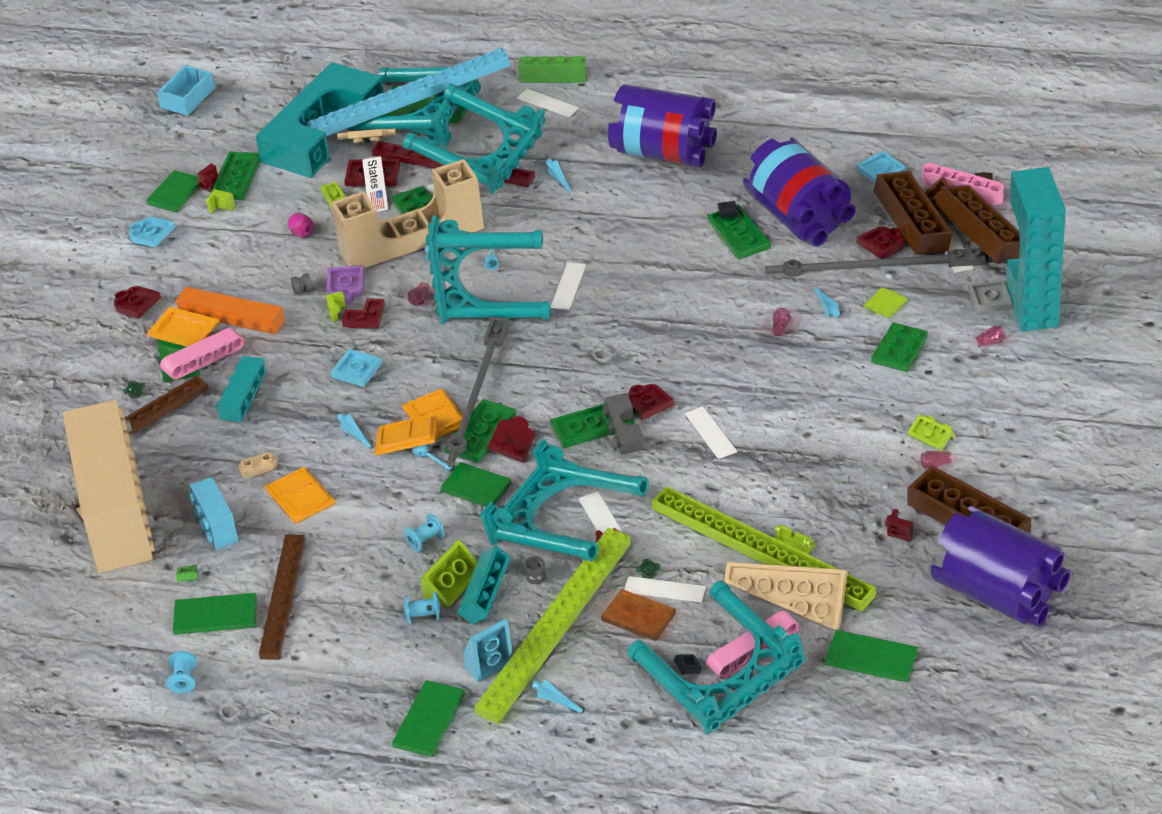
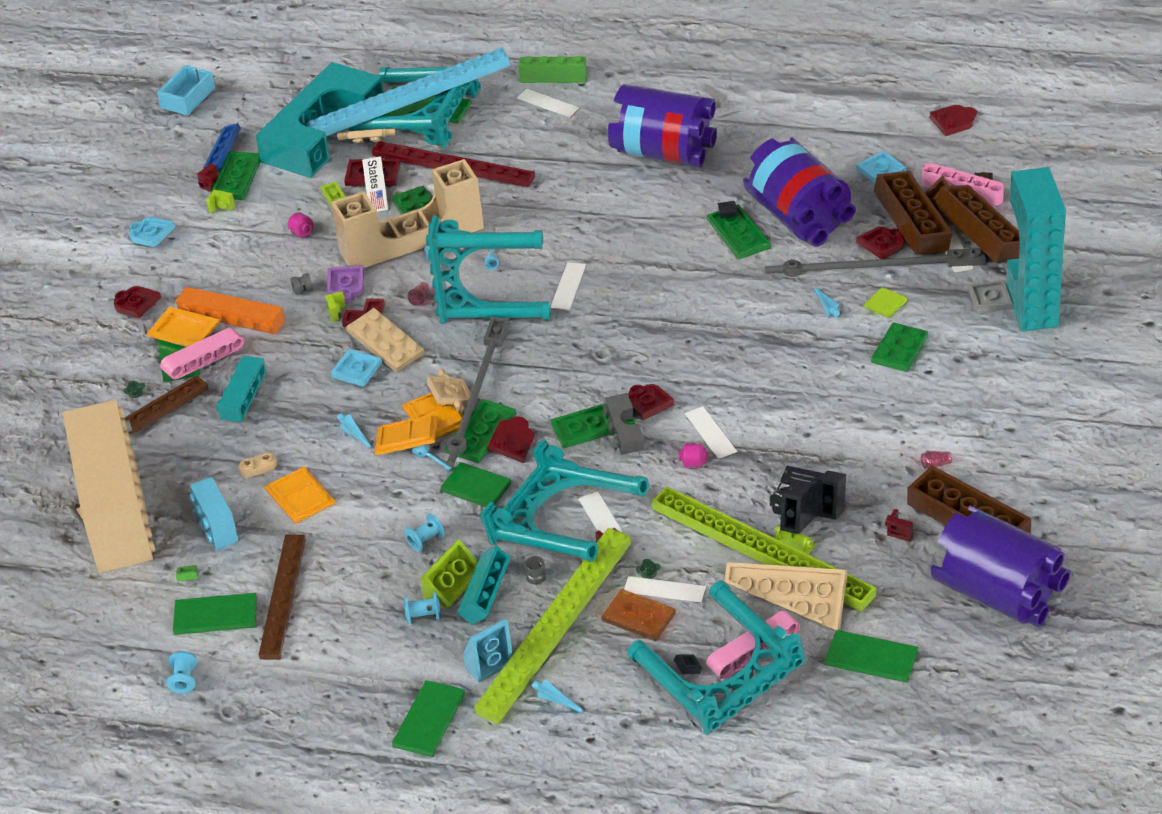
(174, 191): green tile -> none
(223, 145): none -> blue plate
(385, 340): none -> tan plate
(449, 390): none -> tan plate
(490, 168): teal arch -> none
(555, 170): medium azure piece -> none
(693, 455): none -> dark pink head
(781, 318): clear pink cone -> none
(806, 495): none -> black brick
(930, 432): lime bracket -> none
(953, 119): none -> dark red plate
(991, 336): clear pink cone -> none

